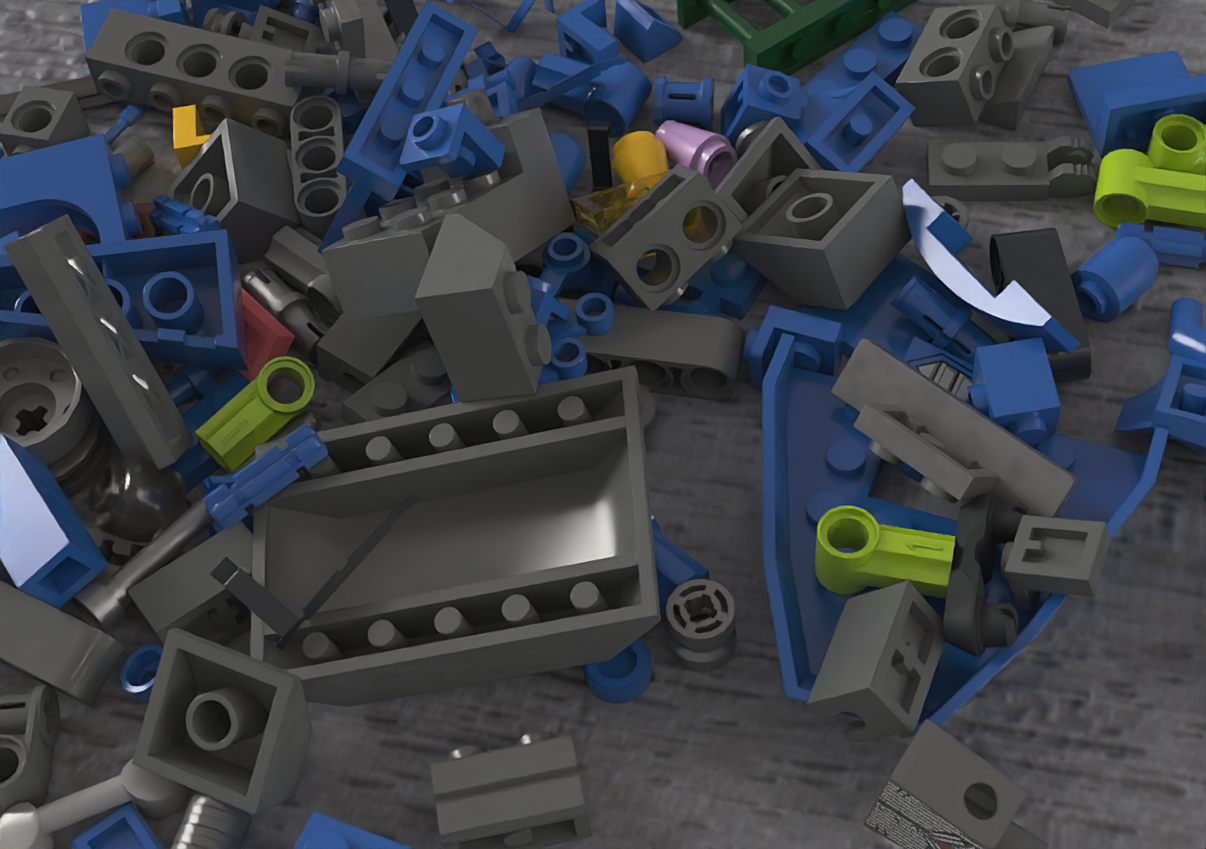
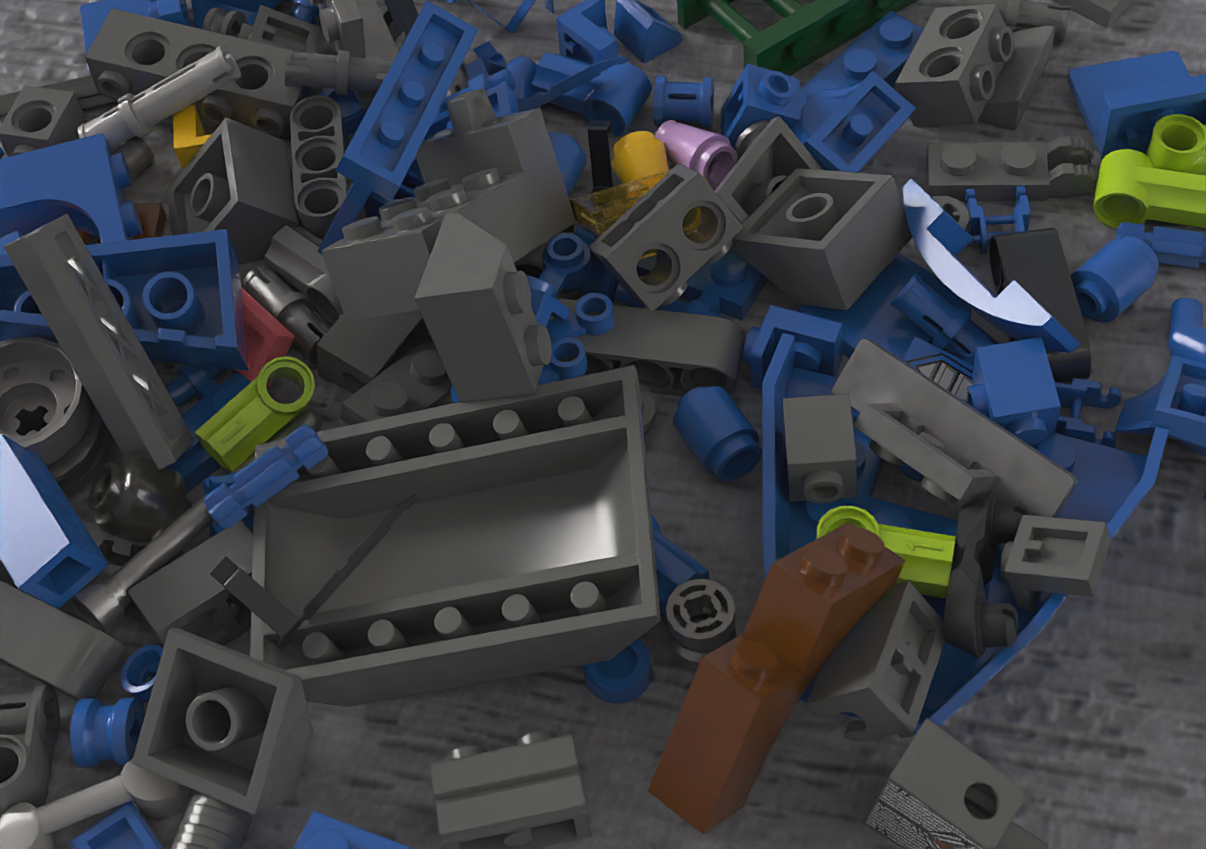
(105, 731): none -> blue wheel
(140, 112): none -> light grey pin
(180, 218): blue axle -> none
(452, 141): blue bracket -> none
(717, 432): none -> blue brick
(758, 678): none -> reddish brown arch
(820, 448): none -> dark grey brick
(978, 221): none -> blue piece
(1083, 394): none -> blue piece

